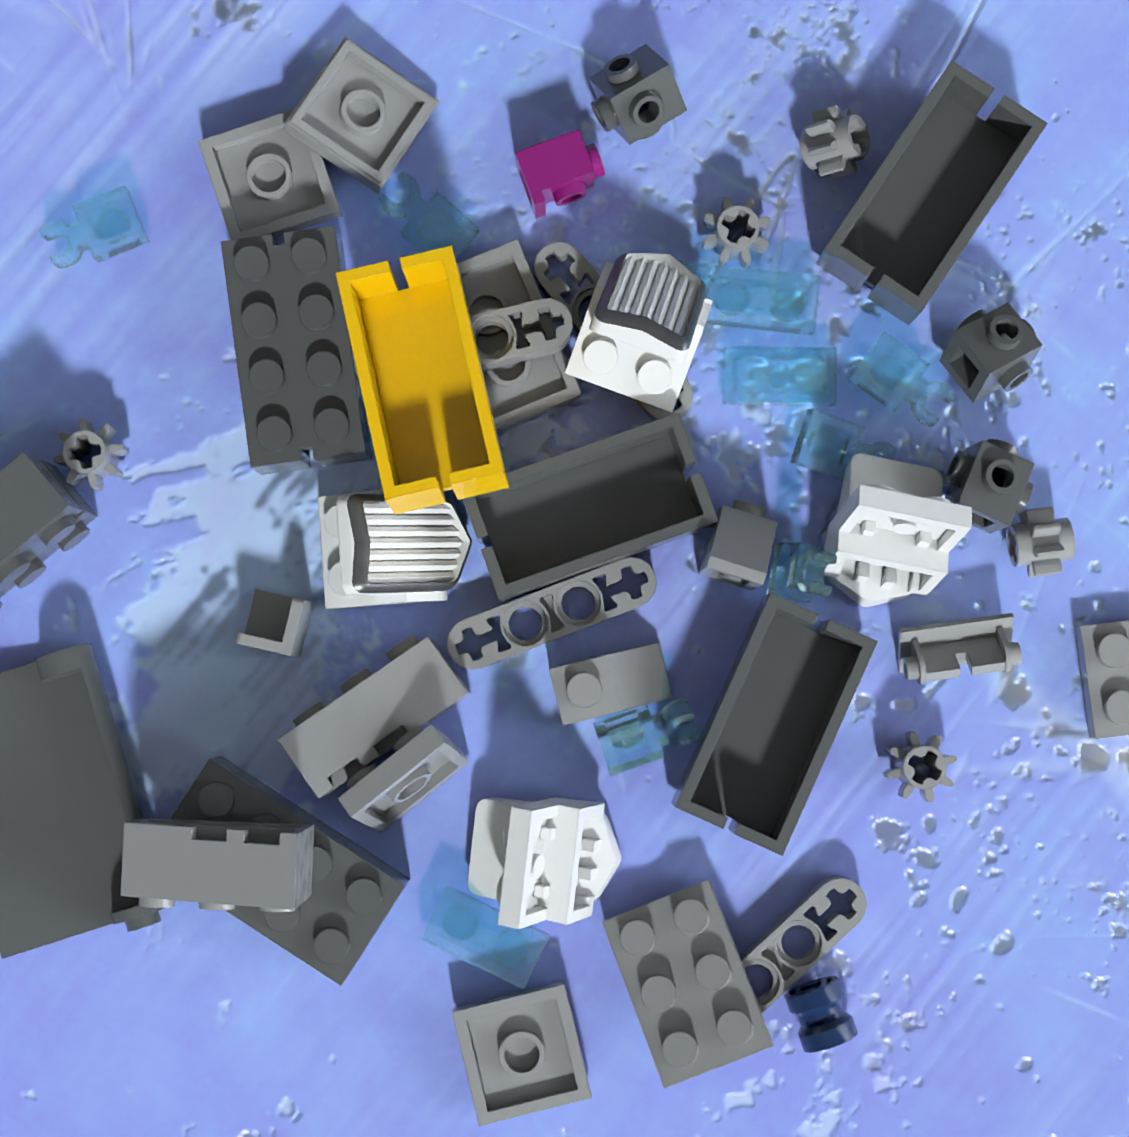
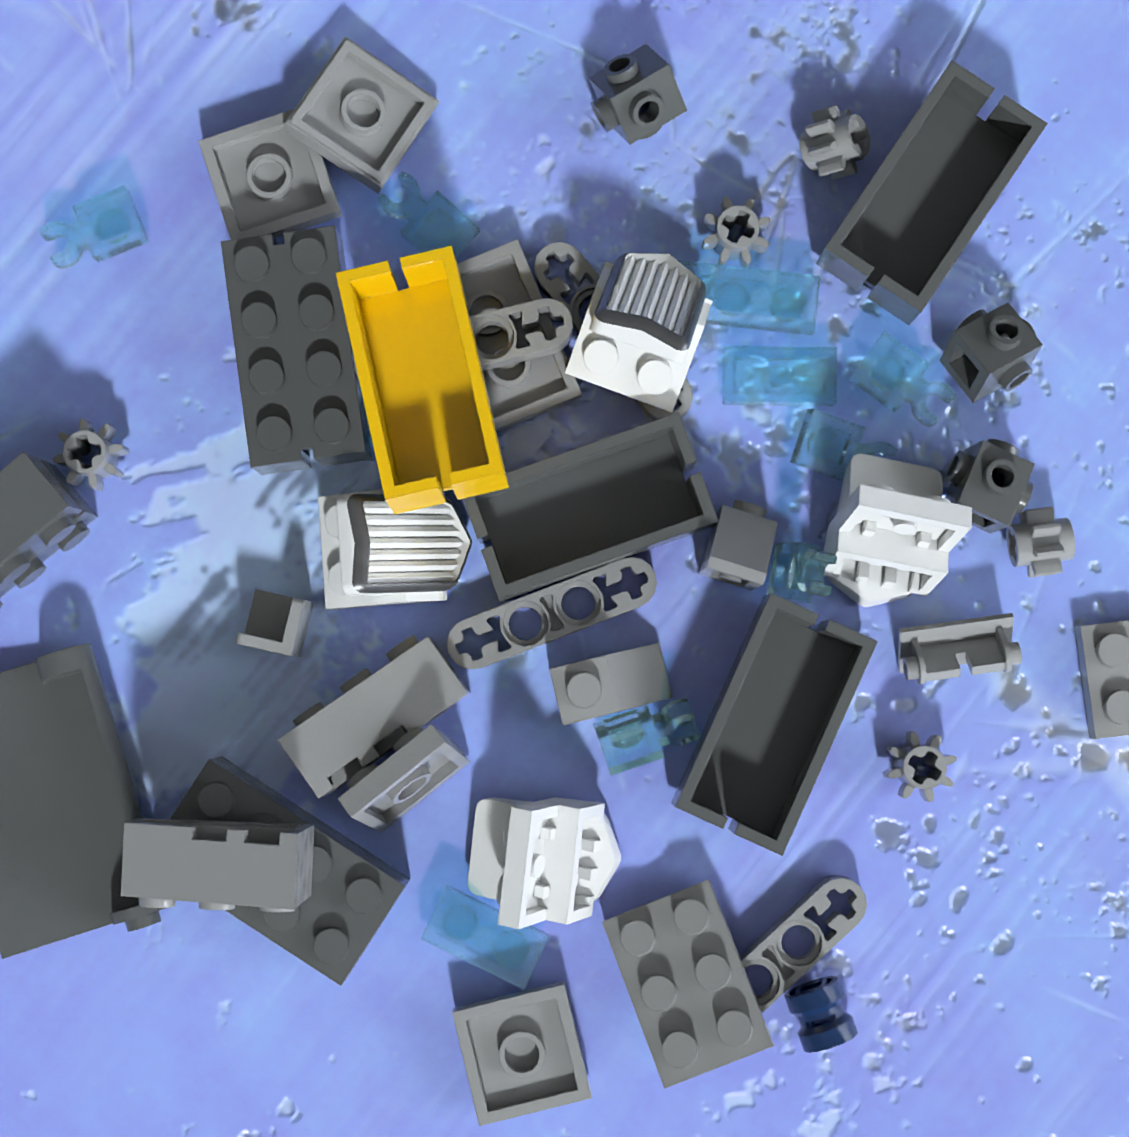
(558, 171): magenta brick -> none

